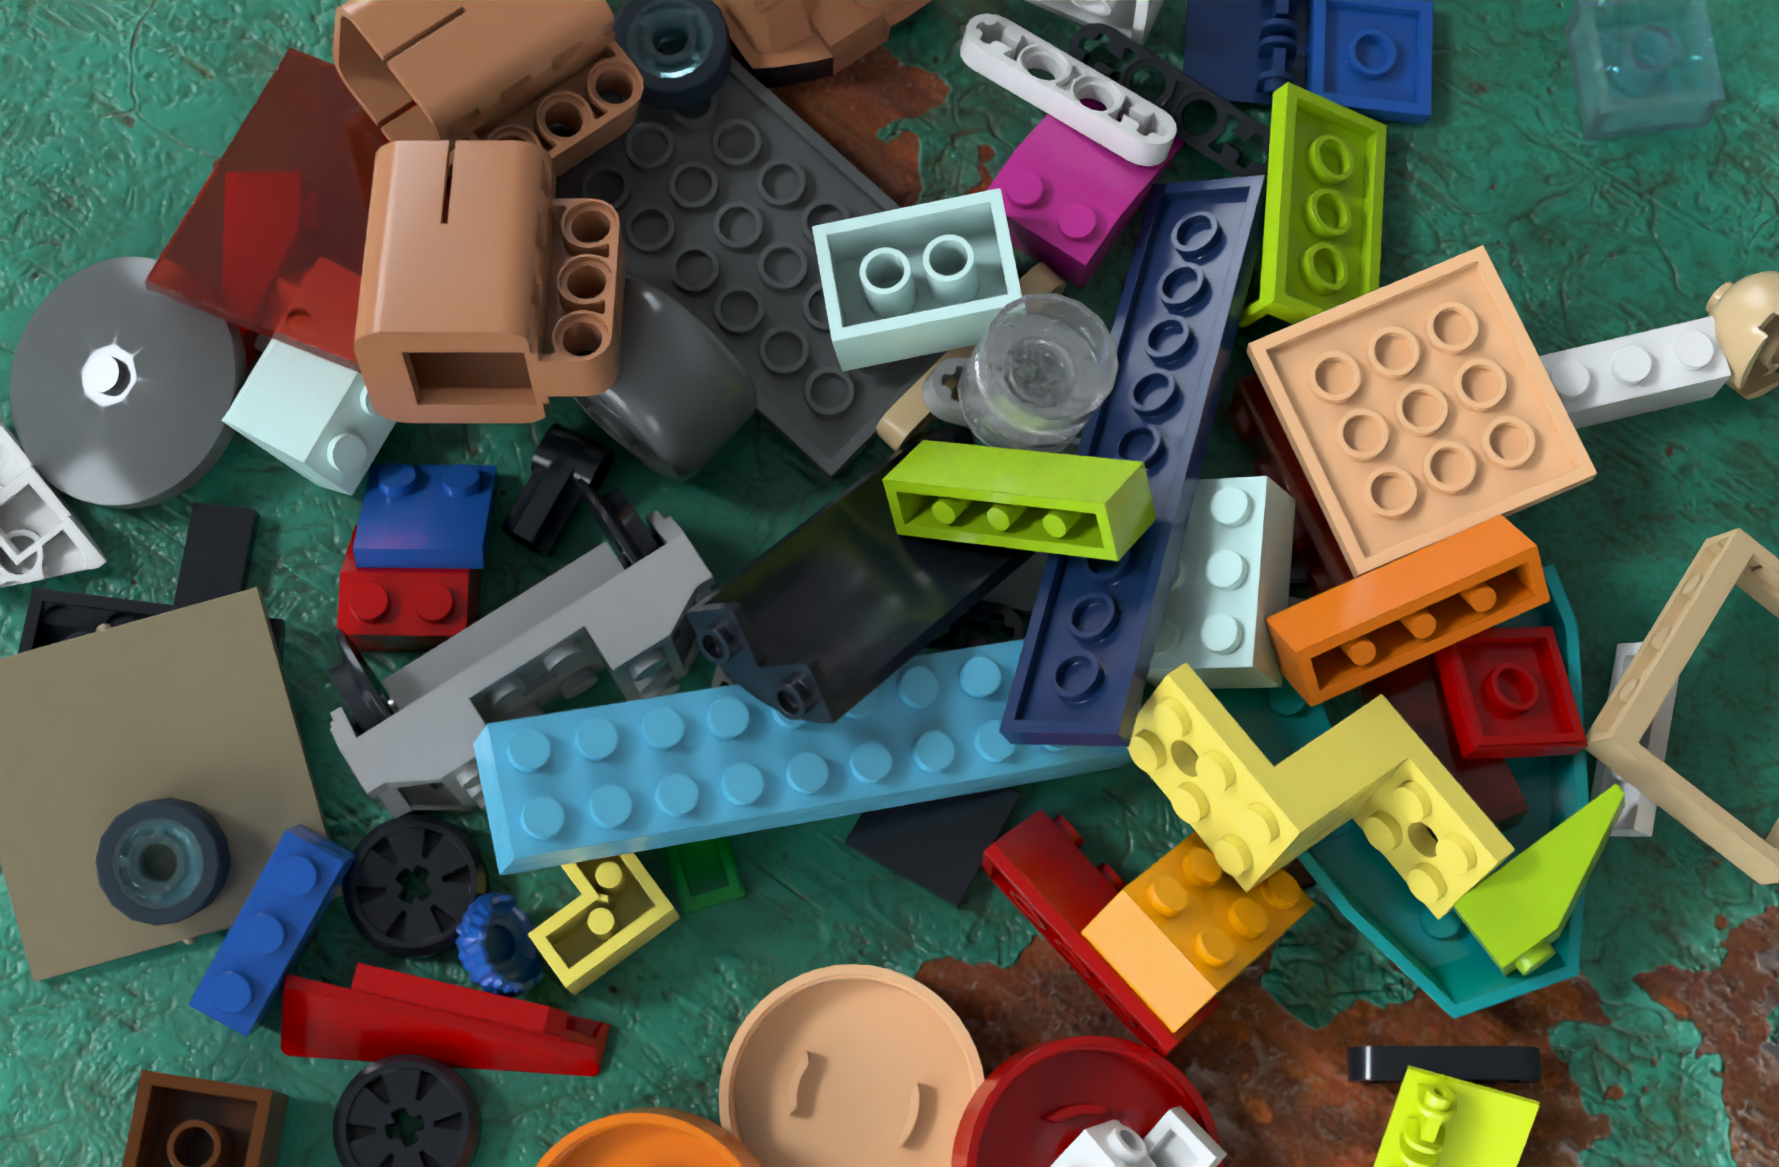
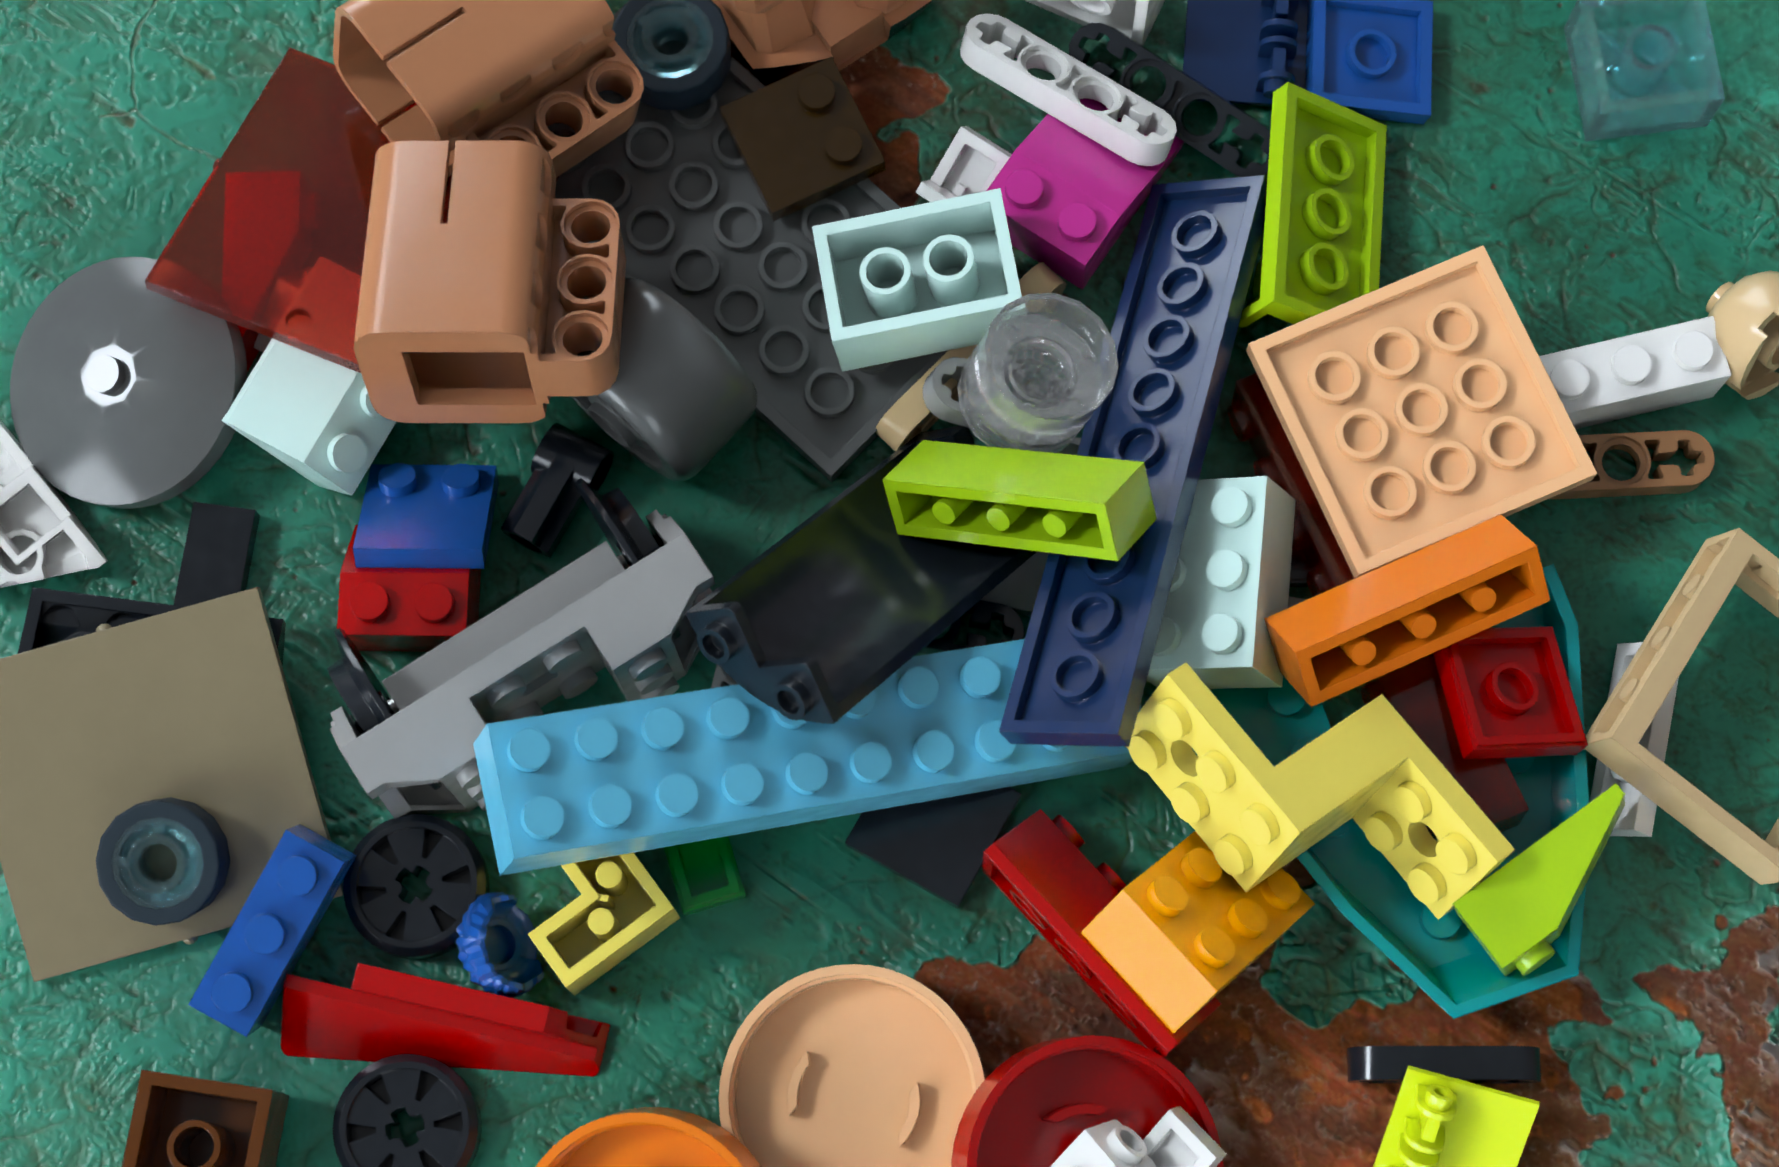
(802, 138): none -> dark brown plate
(966, 167): none -> white bracket
(1666, 477): none -> medium nougat beam

